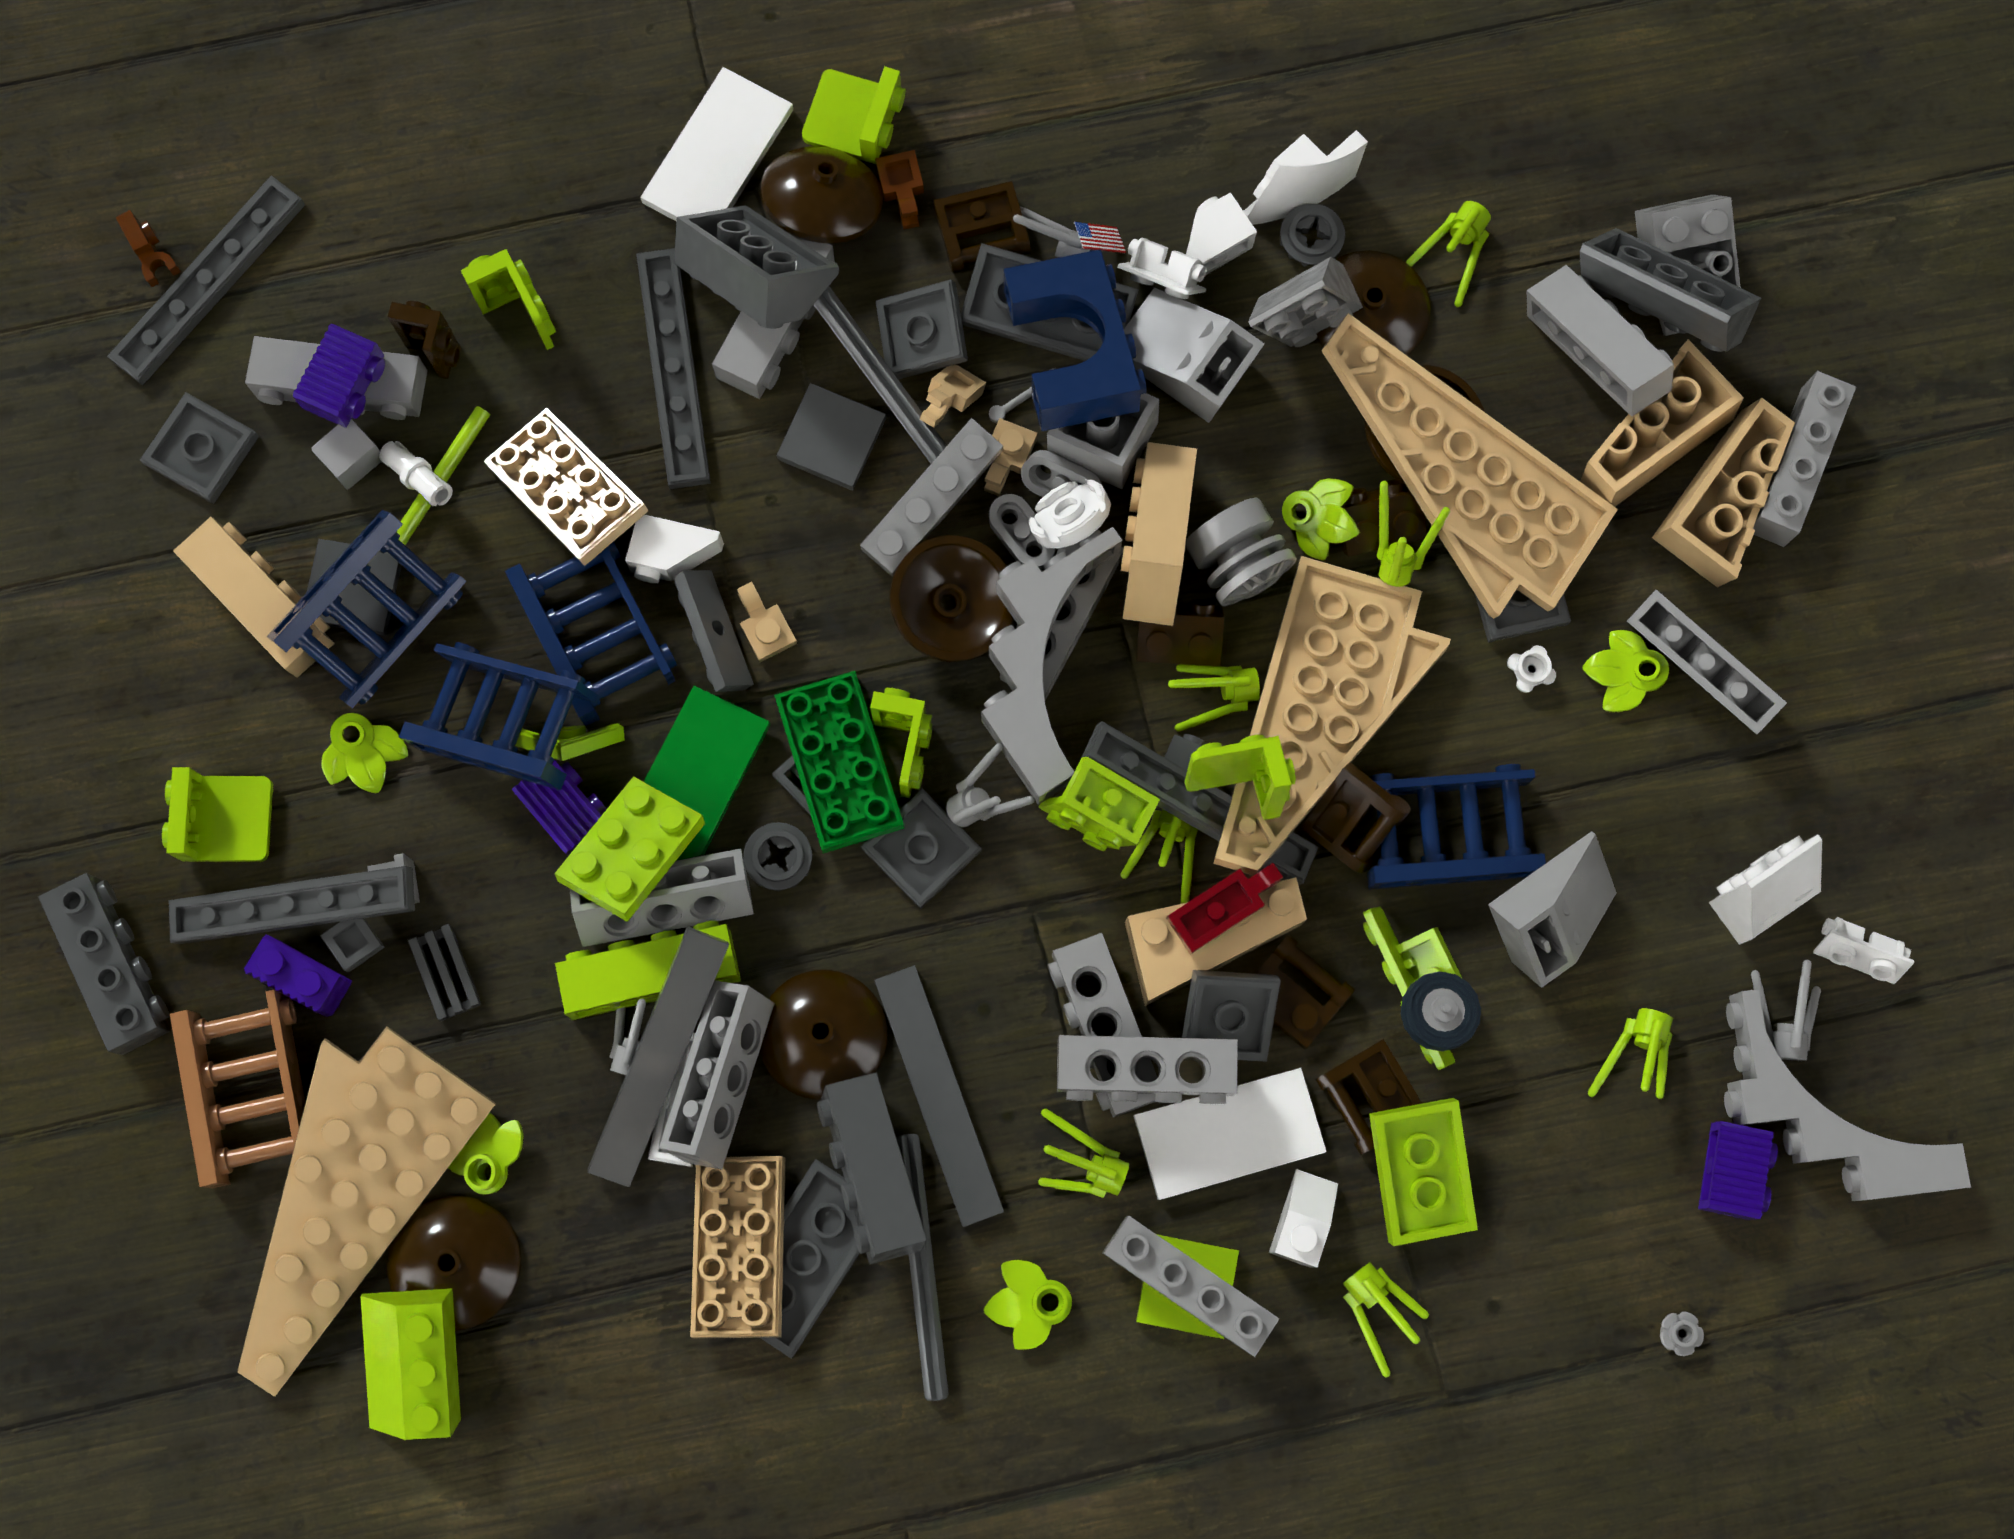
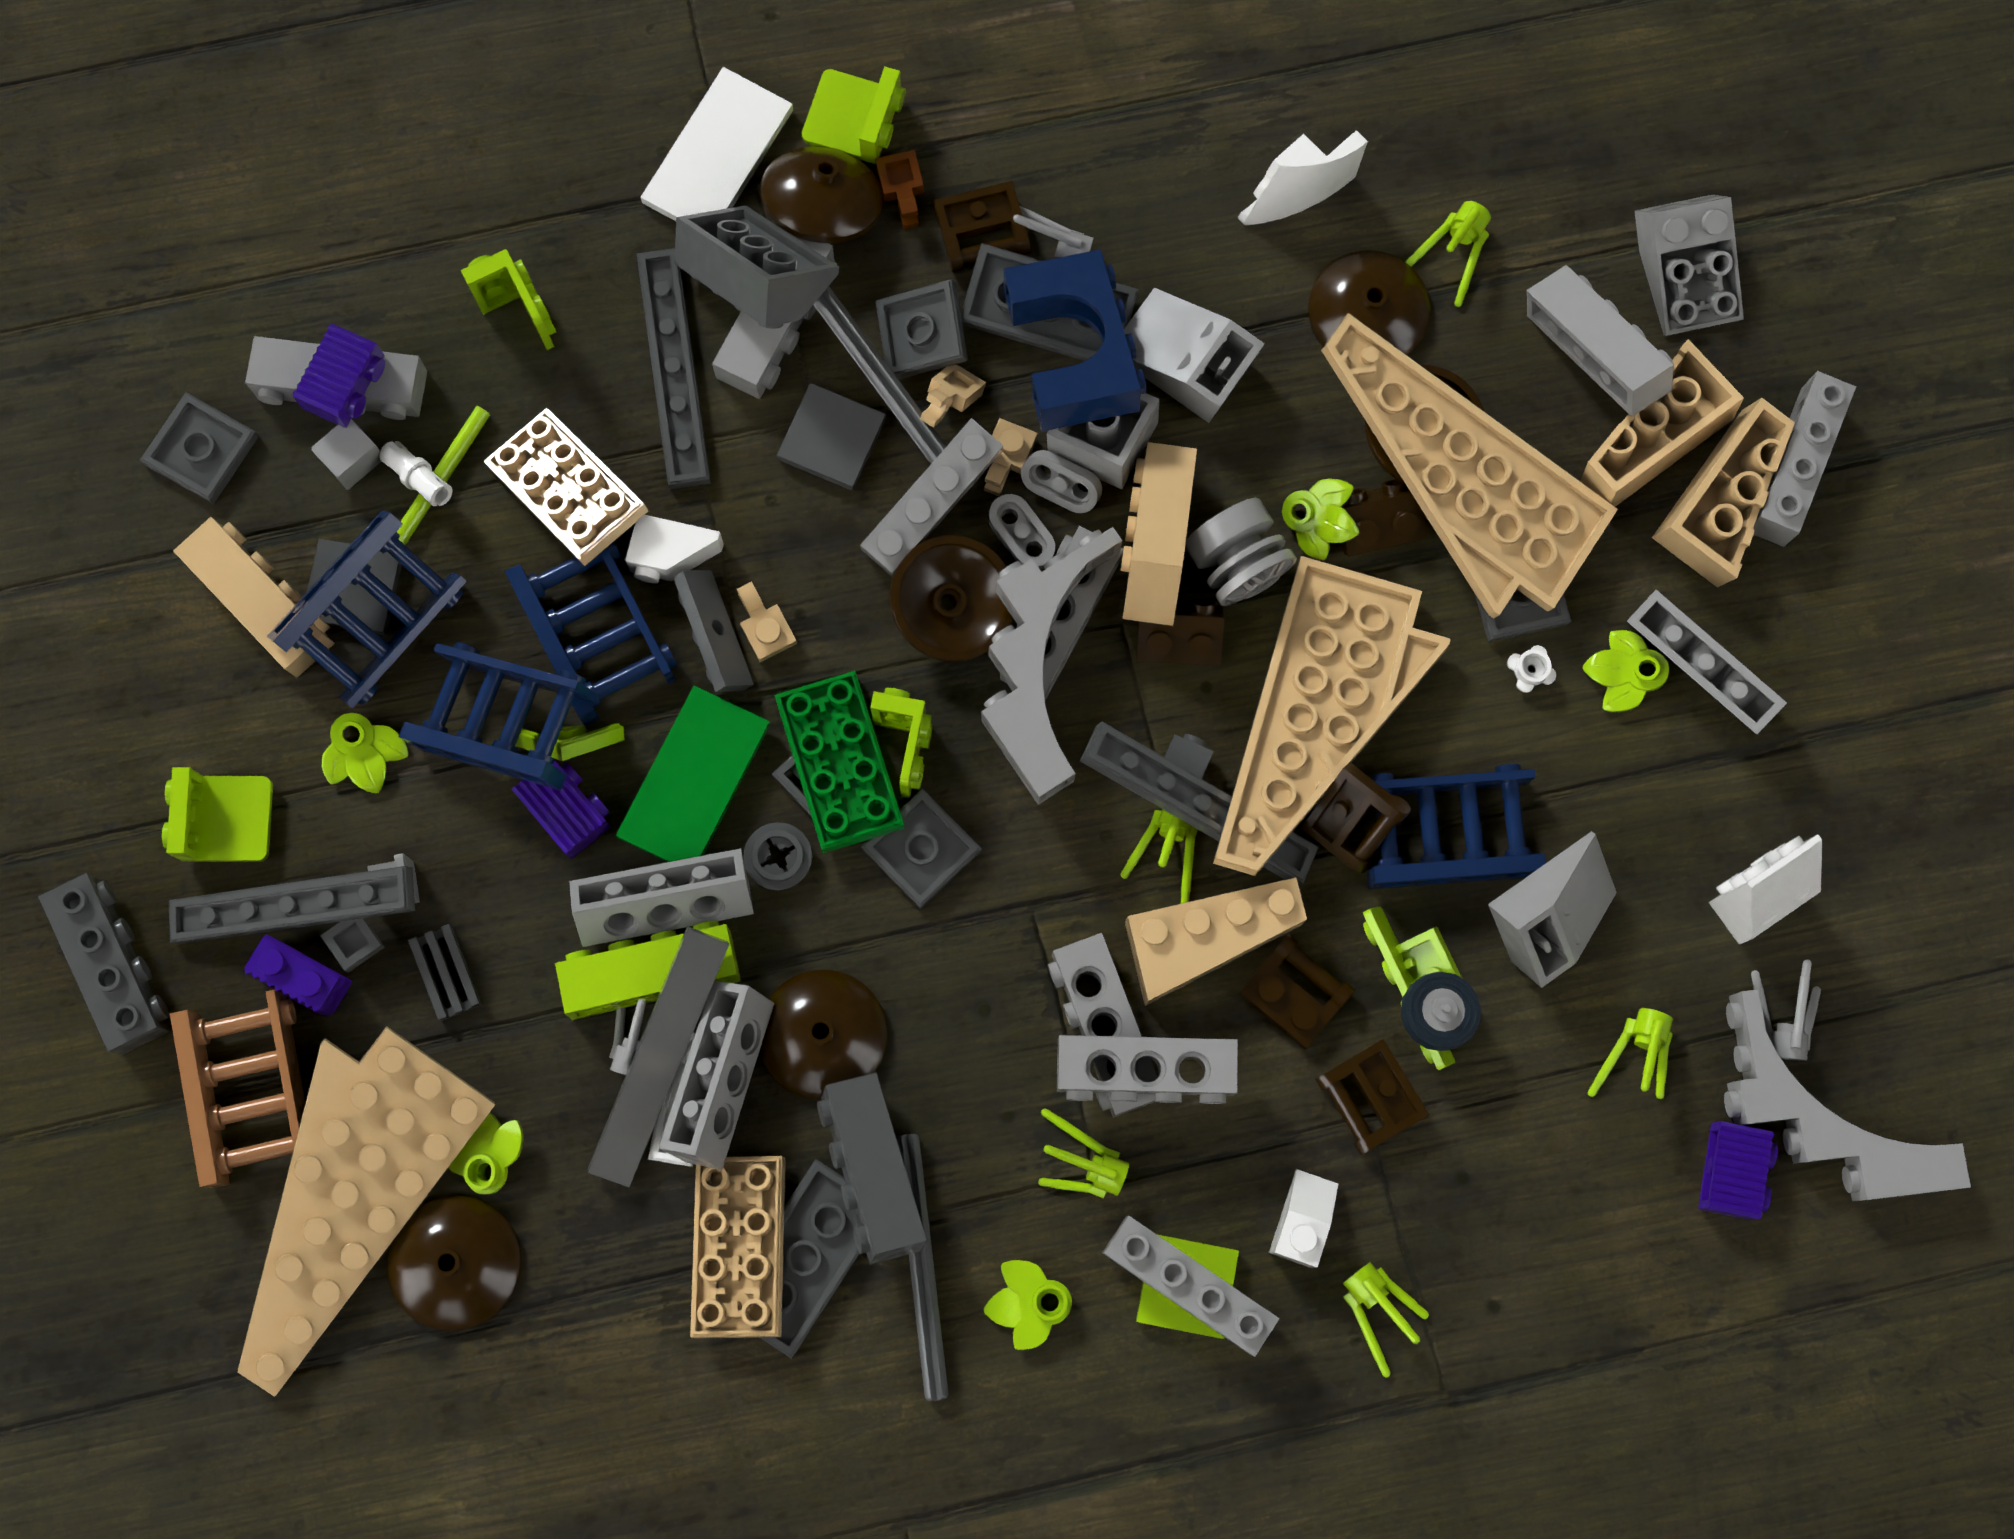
(142, 240): reddish brown plate -> none
(206, 280): dark grey tile -> none
(411, 1363): lime slope -> none
(426, 331): dark brown bracket -> none
(630, 848): lime plate -> none
(939, 1096): dark grey tile -> none
(974, 803): light grey plant -> none
(999, 411): light grey hinge -> none
(1070, 514): white tile -> none
(1099, 237): sticker -> none
(1102, 807): lime bracket -> none
(1177, 276): white hinge -> none
(1208, 1144): white tile -> none
(1220, 232): white slope -> none
(1221, 907): dark red plate -> none
(1233, 1008): dark grey tile -> none
(1235, 683): lime plant -> none
(1249, 760): lime bracket -> none
(1300, 221): dark grey gear -> none
(1306, 304): light grey slope -> none
(1399, 558): lime plant -> none
(1423, 1171): lime plate -> none
(1668, 289): dark grey slope -> none
(1669, 1333): light grey plate -> none
(1881, 957): white hinge -> none

